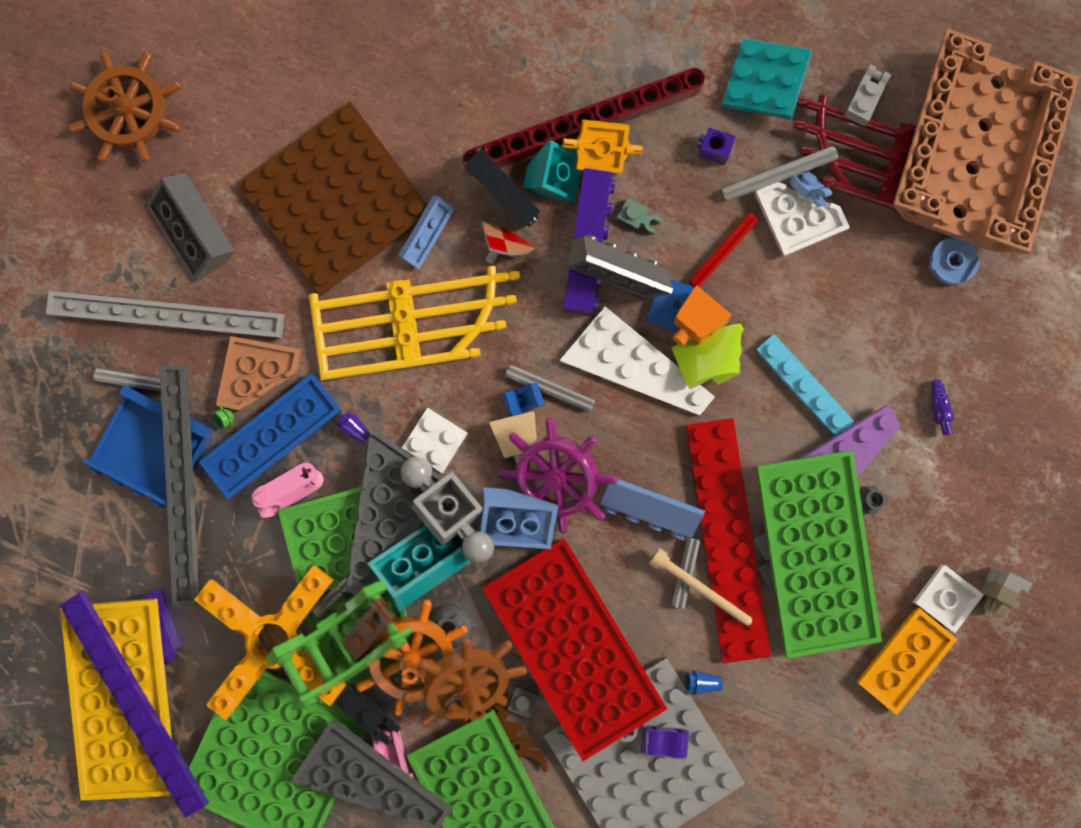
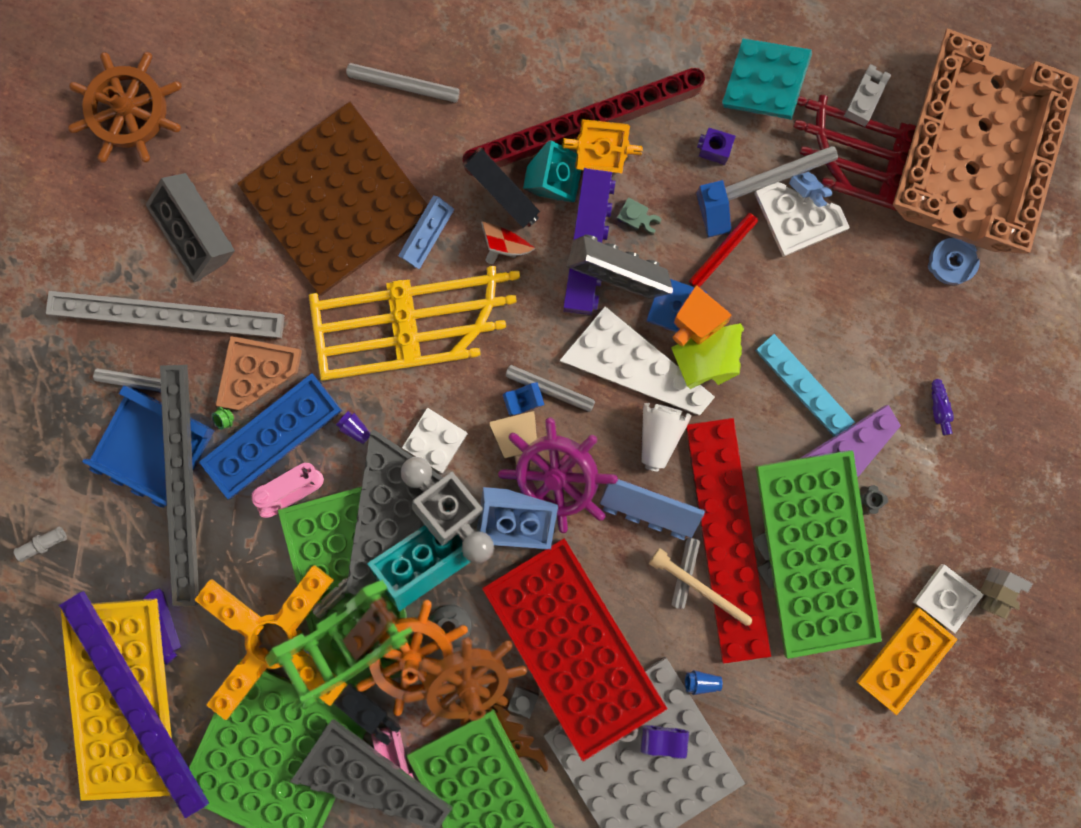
(40, 544): none -> light grey pin
(402, 82): none -> light grey axle
(661, 434): none -> white cone
(714, 208): none -> blue slope

